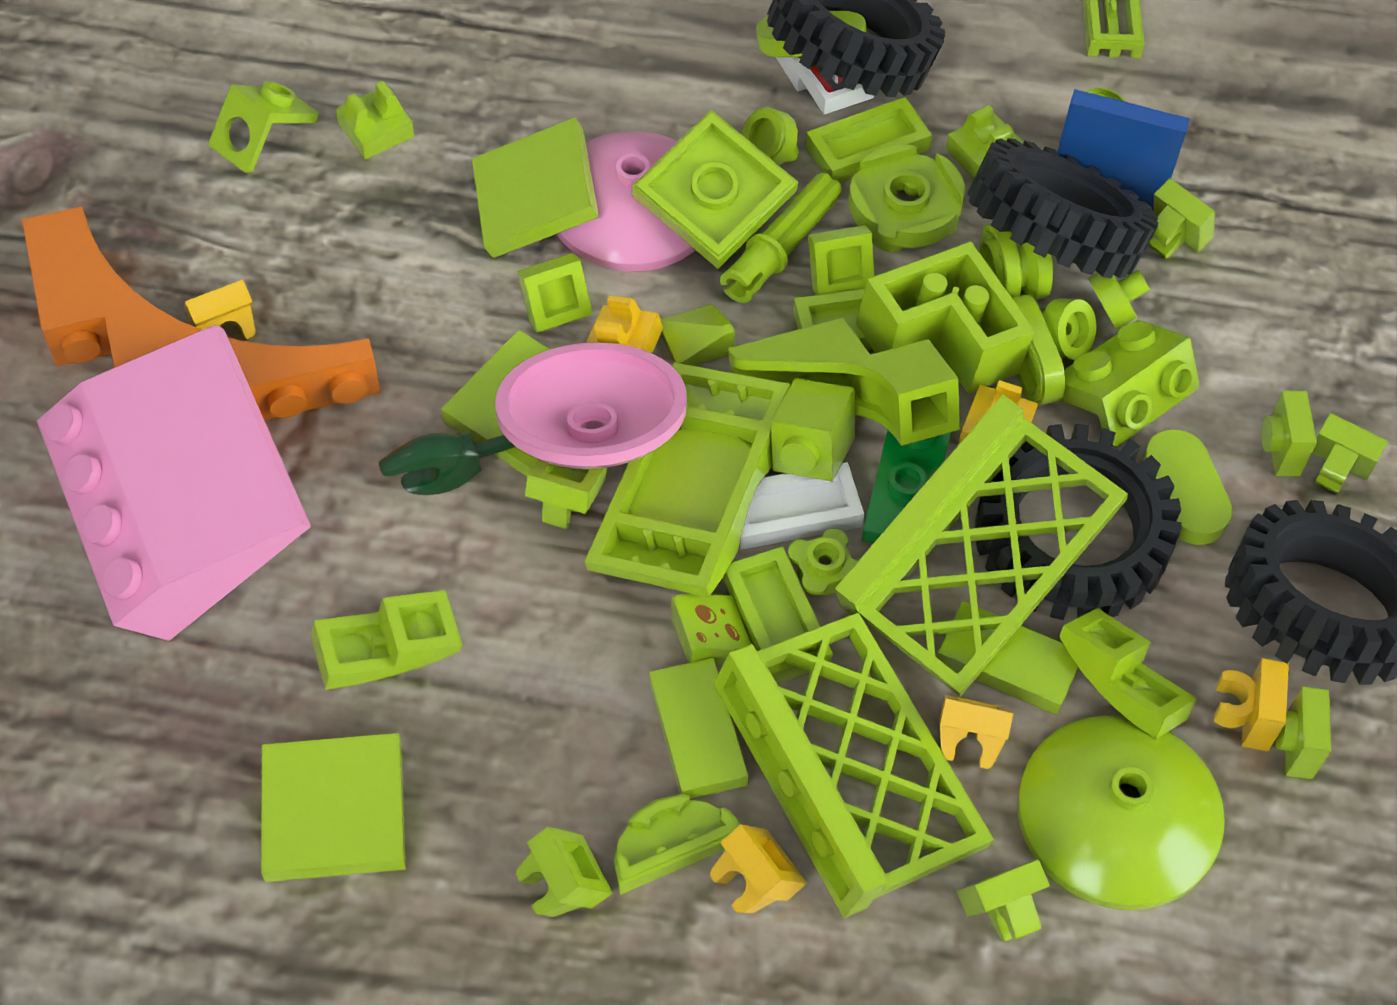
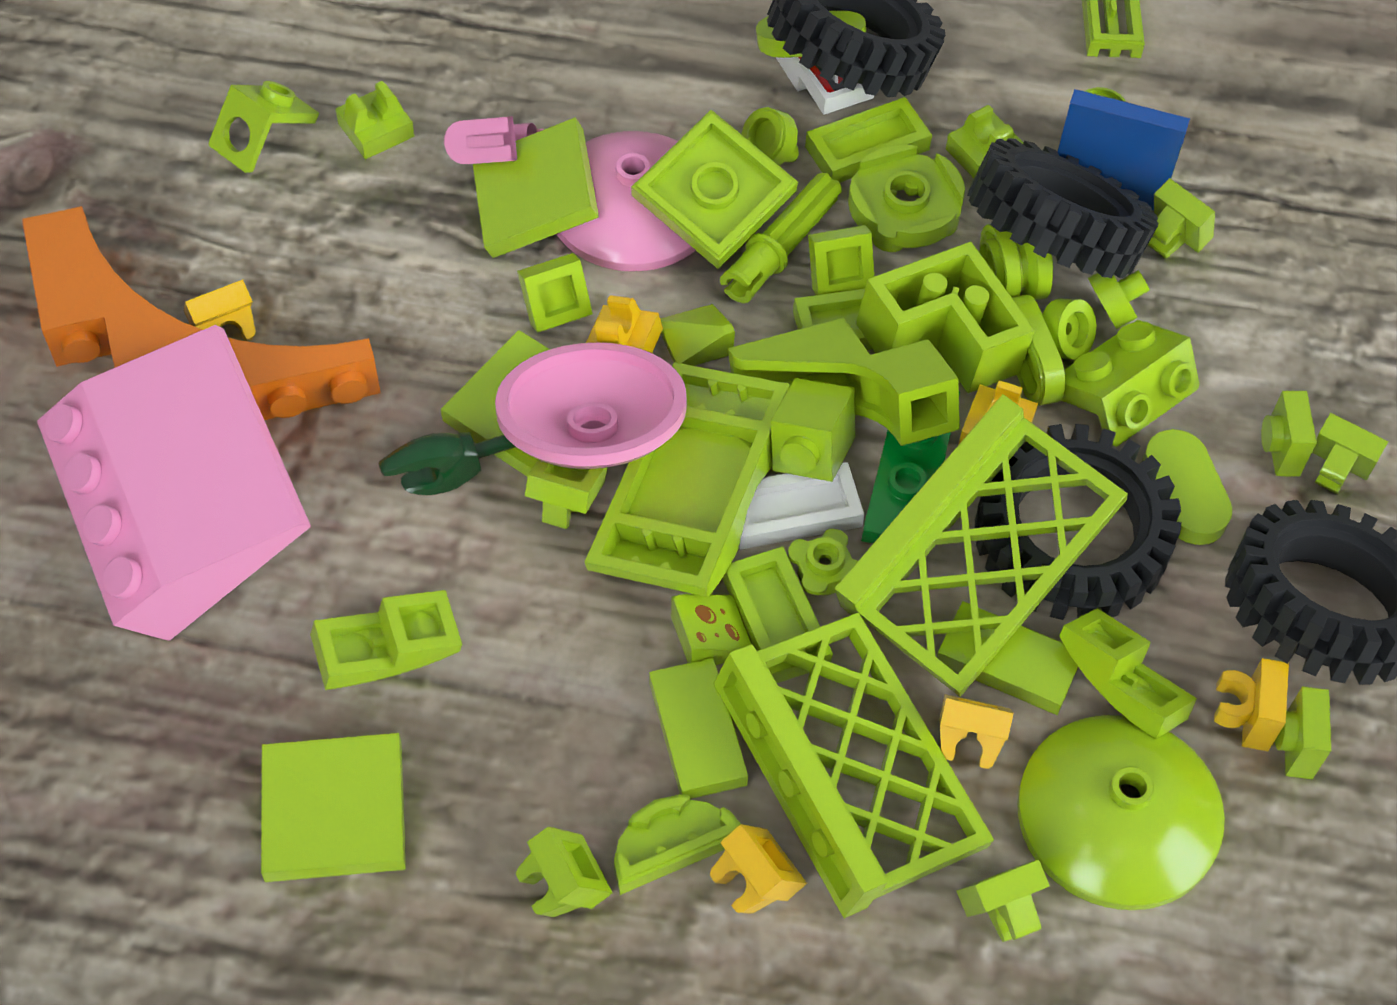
(485, 139): none -> bright pink piece

